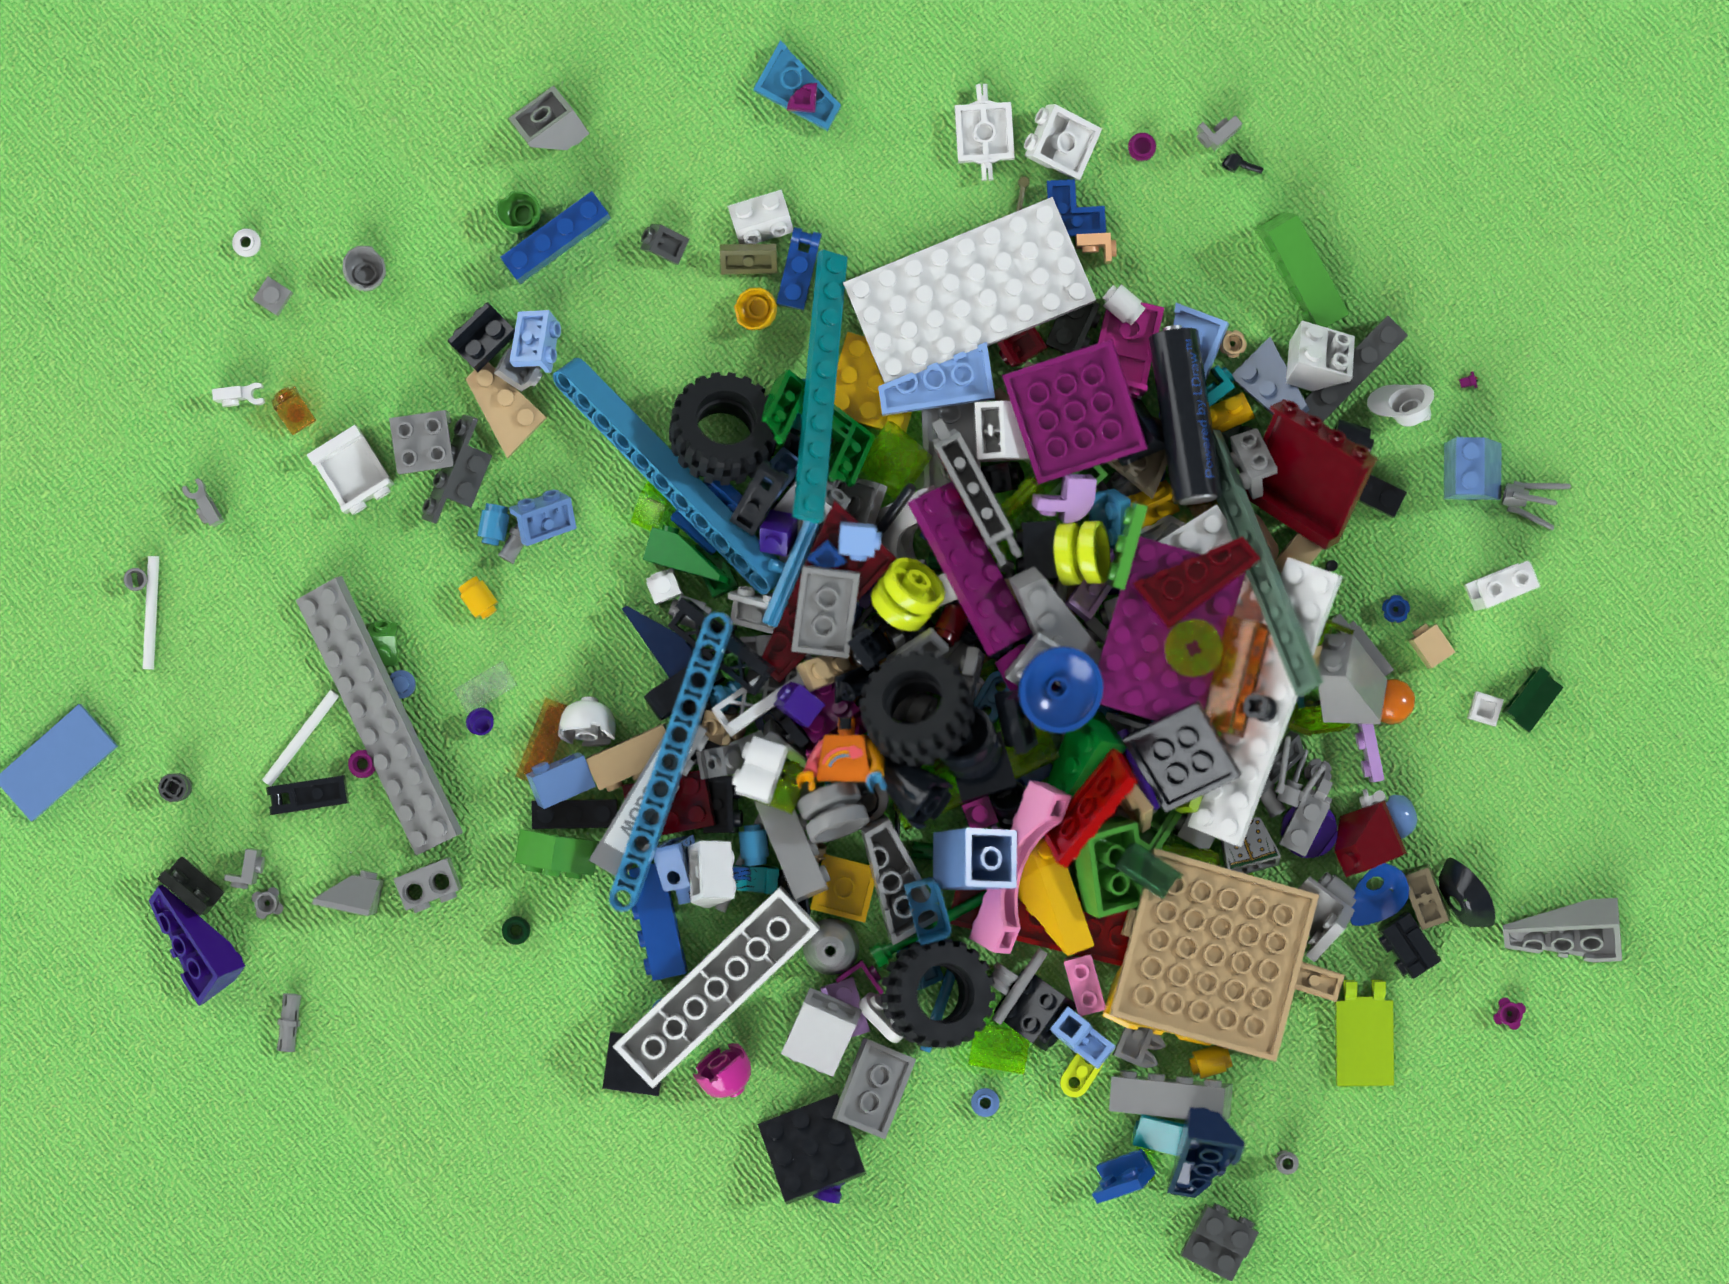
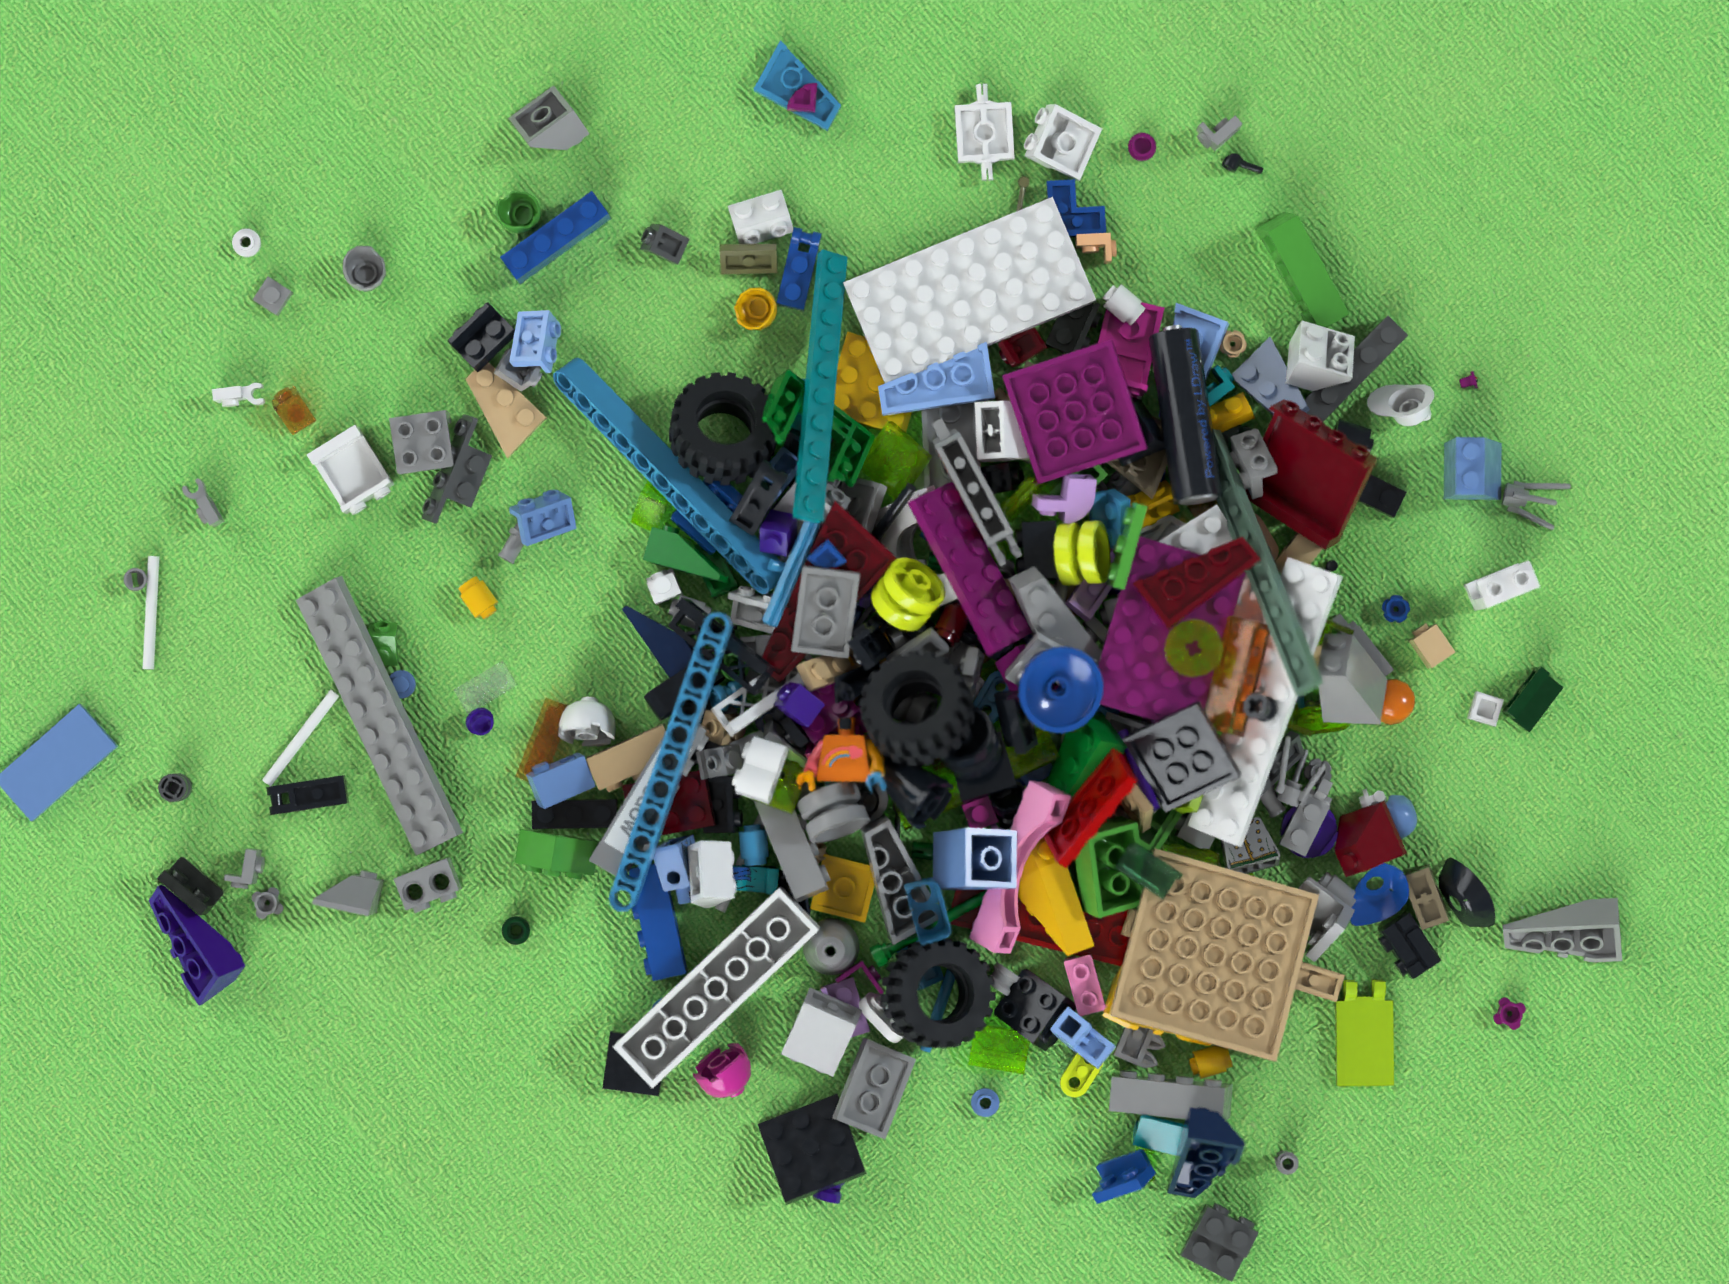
(289, 1022): light grey pin -> none
(353, 764): magenta plate -> none
(493, 524): dark azure brick -> none
(858, 540): light blue brick -> none
(1019, 986): light grey bar -> none
(1372, 764): lavender plate -> none

